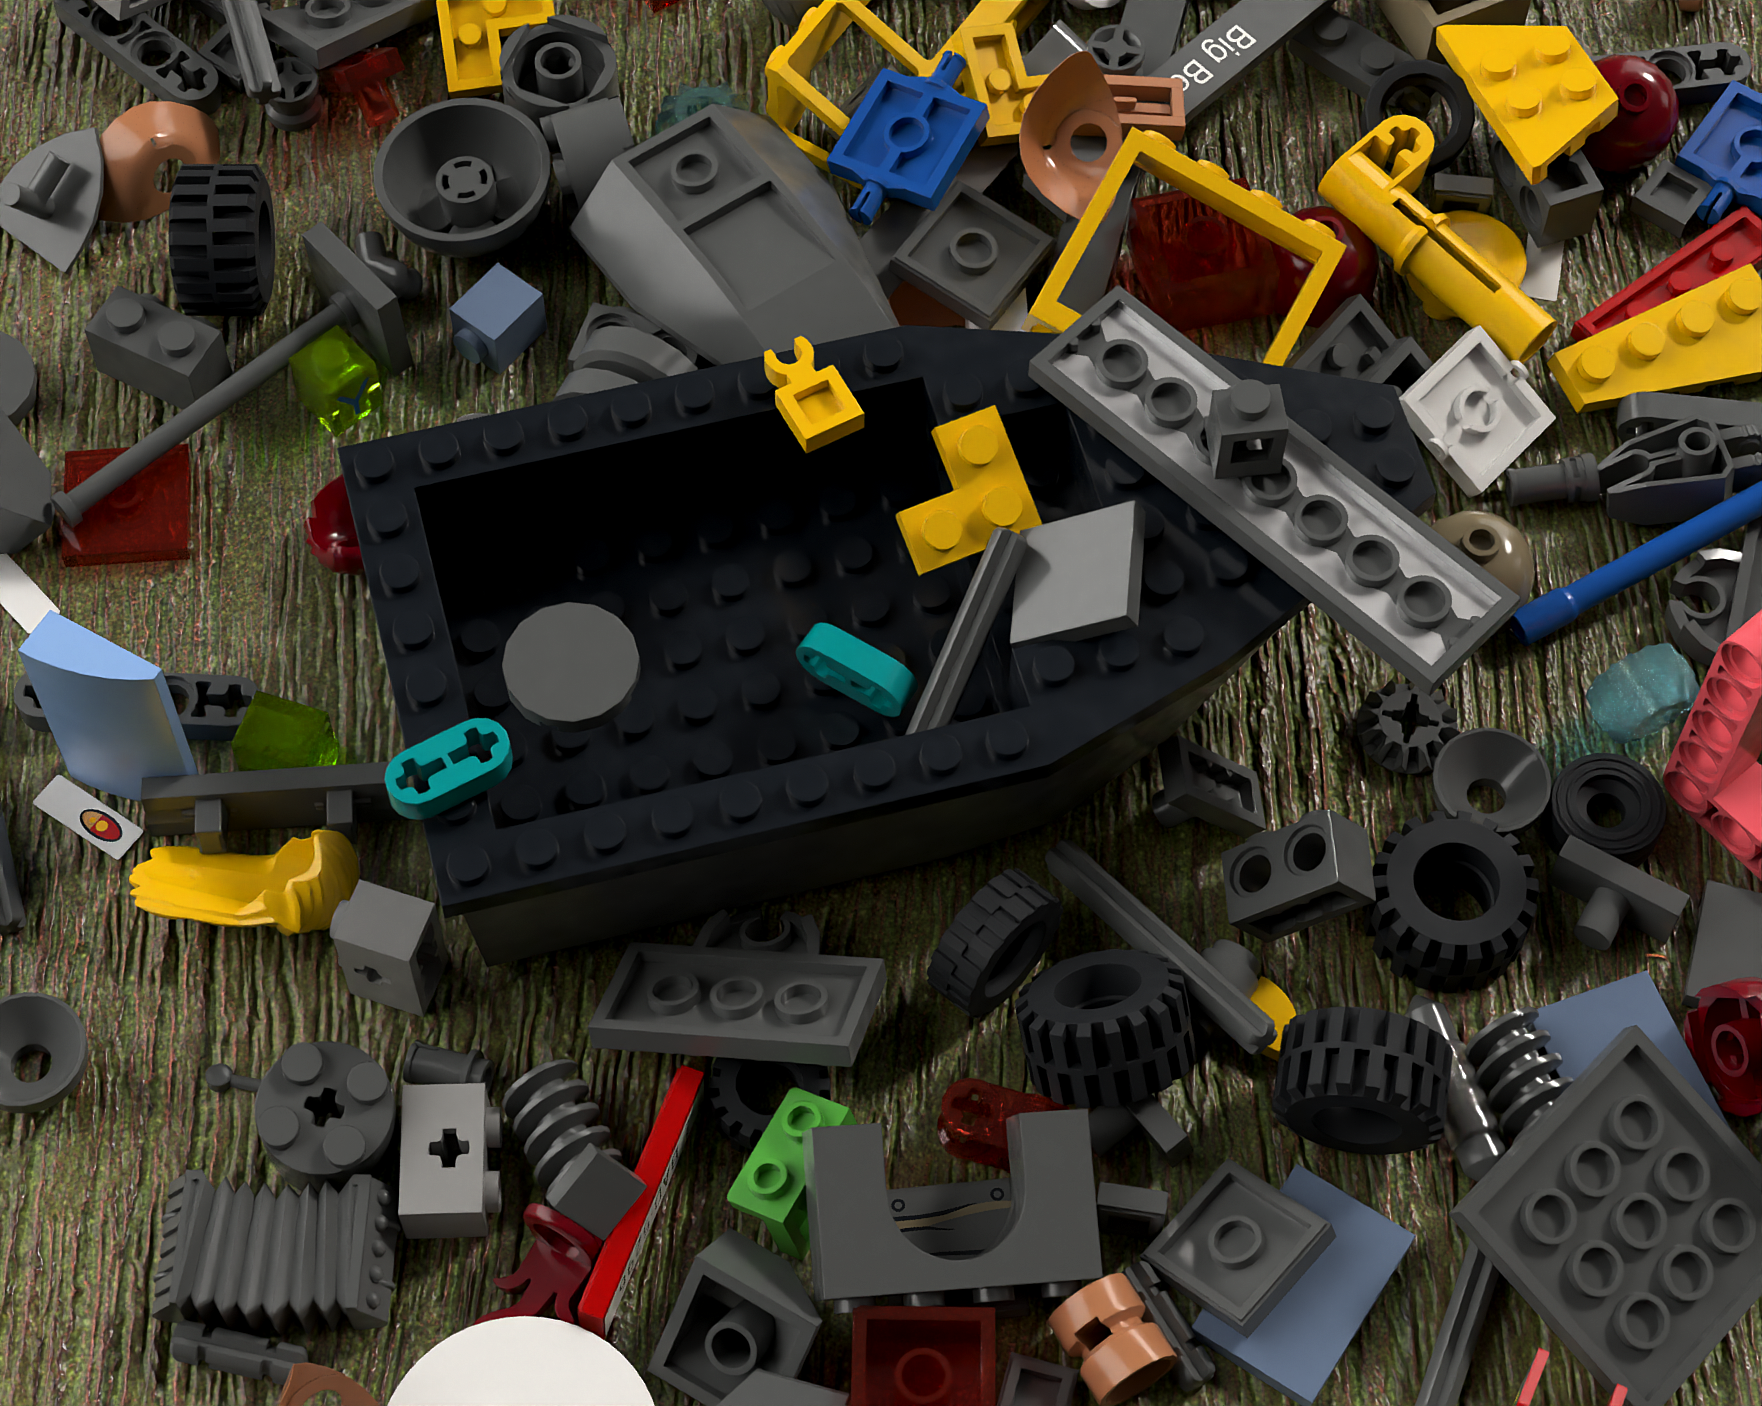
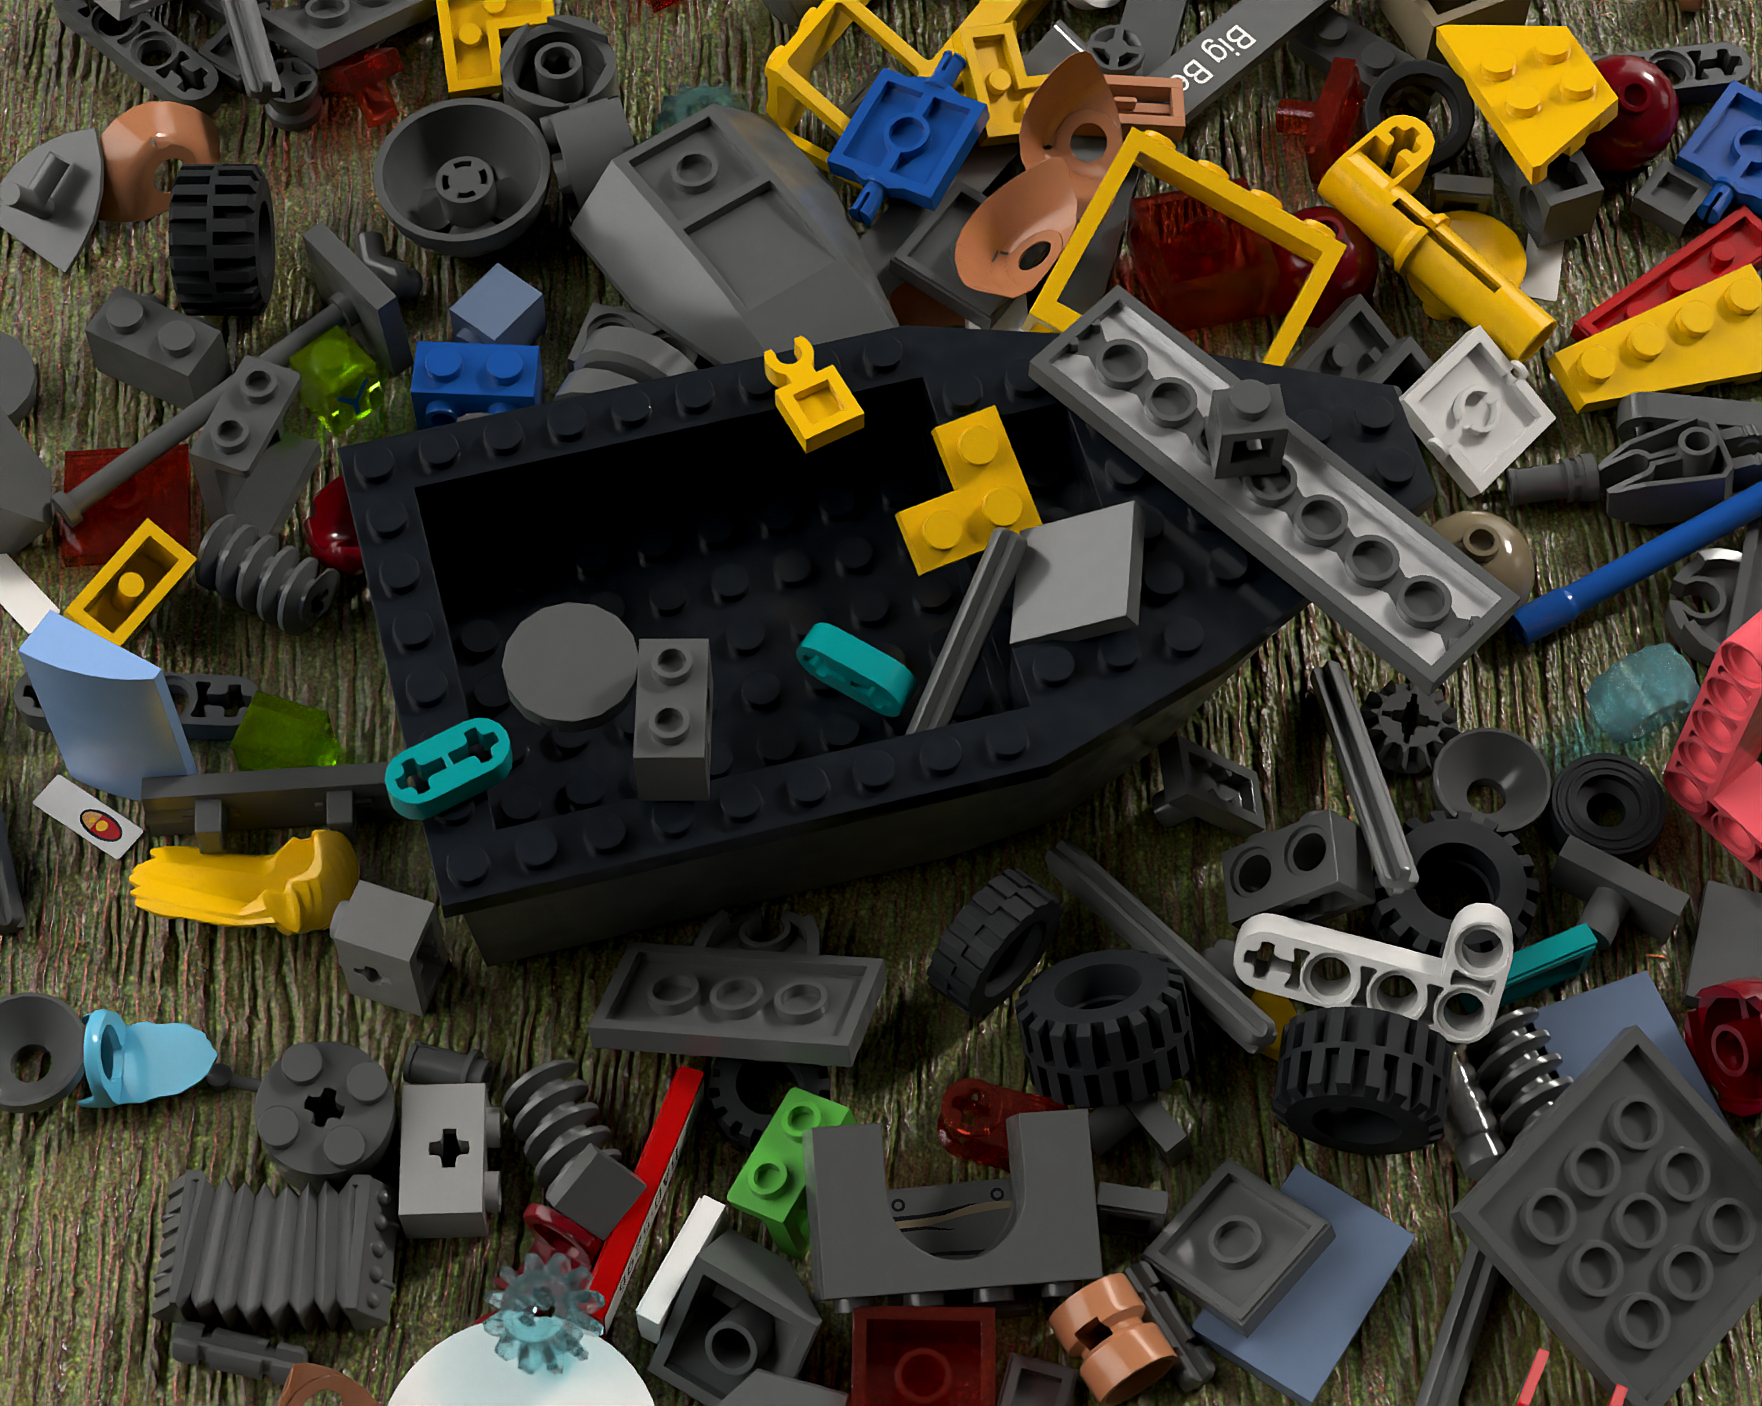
(132, 585): none -> yellow brick
(141, 1059): none -> medium azure piece
(247, 456): none -> dark grey panel
(264, 578): none -> dark grey piece
(473, 378): none -> blue brick
(548, 1337): none -> clear light blue gear
(673, 720): none -> dark grey brick
(701, 1228): none -> white tile
(1020, 214): none -> nougat piece
(1325, 122): none -> clear red tile
(1364, 779): none -> dark grey axle
(1373, 961): none -> white beam
(1543, 965): none -> teal tile

